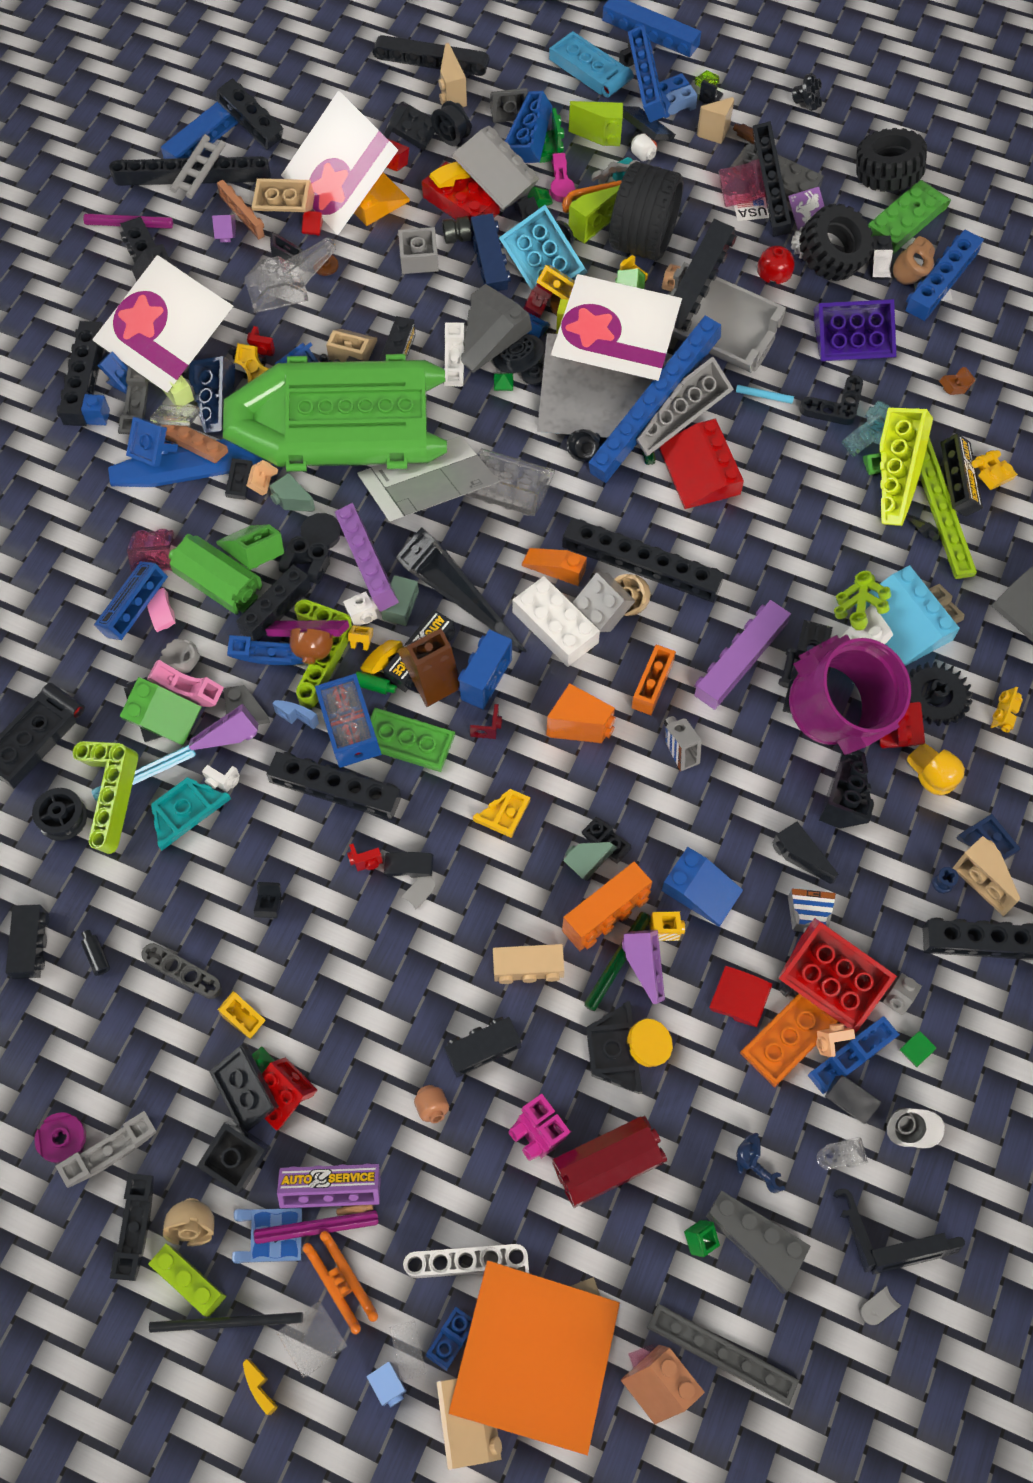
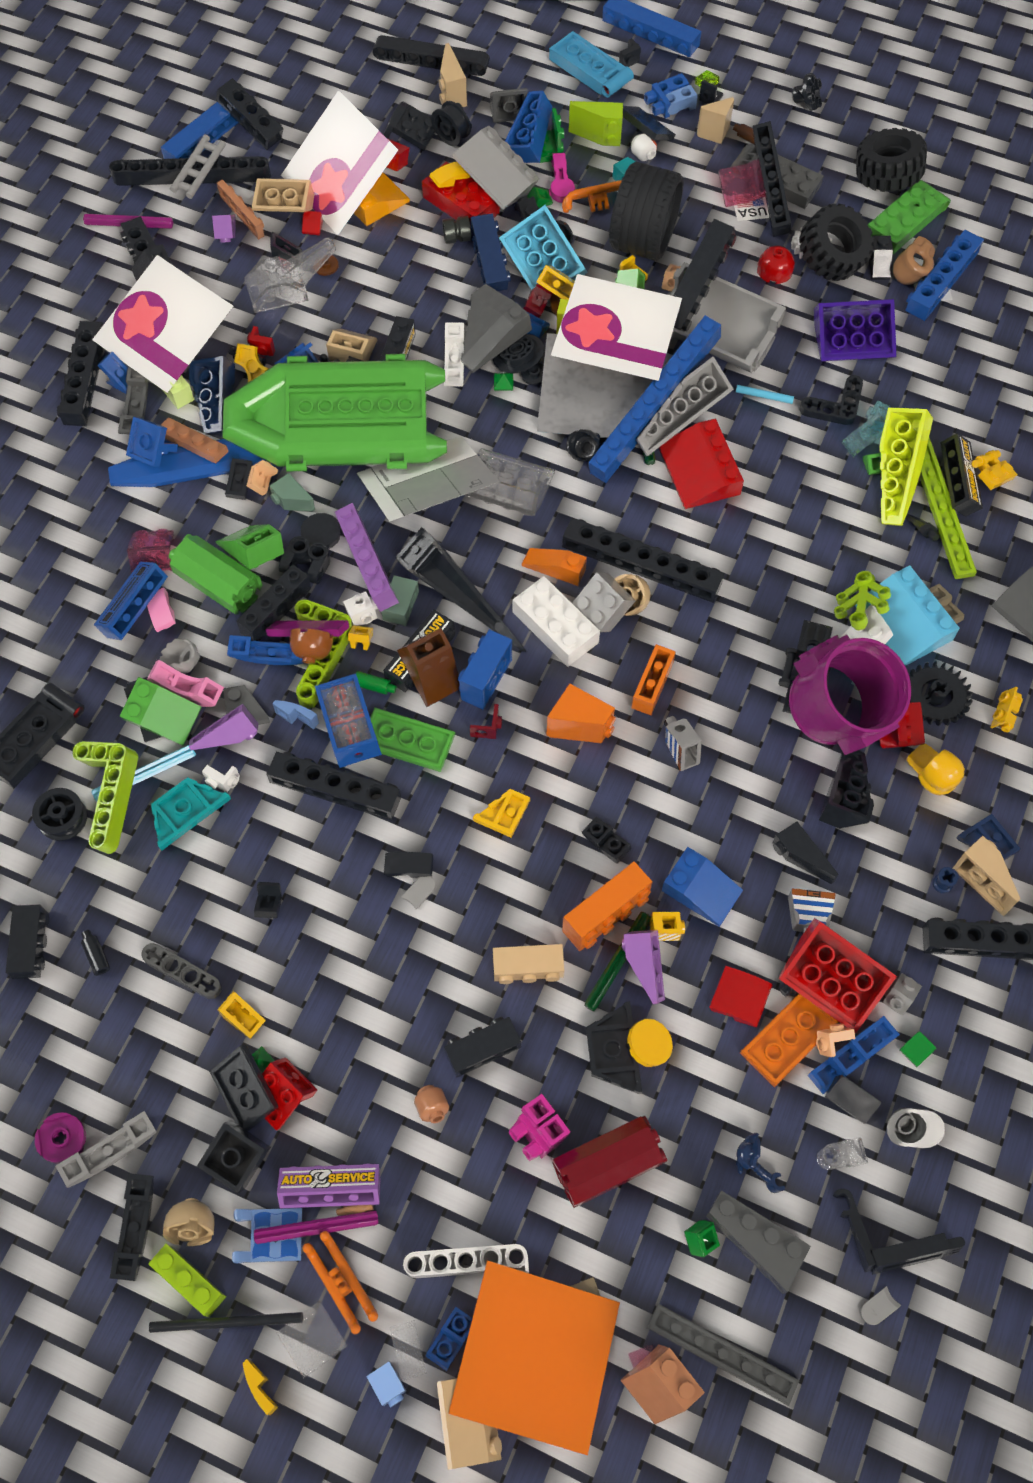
(95, 409): blue brick -> none
(175, 415): clear tile -> none
(366, 860): red bracket -> none
(379, 657): yellow slope -> none
(418, 250): light grey brick -> none
(588, 857): sand green slope -> none
(591, 213): lime slope -> none
(613, 167): light grey piece -> none
(646, 73): blue brick -> none
(742, 654): medium lavender brick -> none
(805, 205): sticker -> none
(957, 383): dark orange bracket -> none

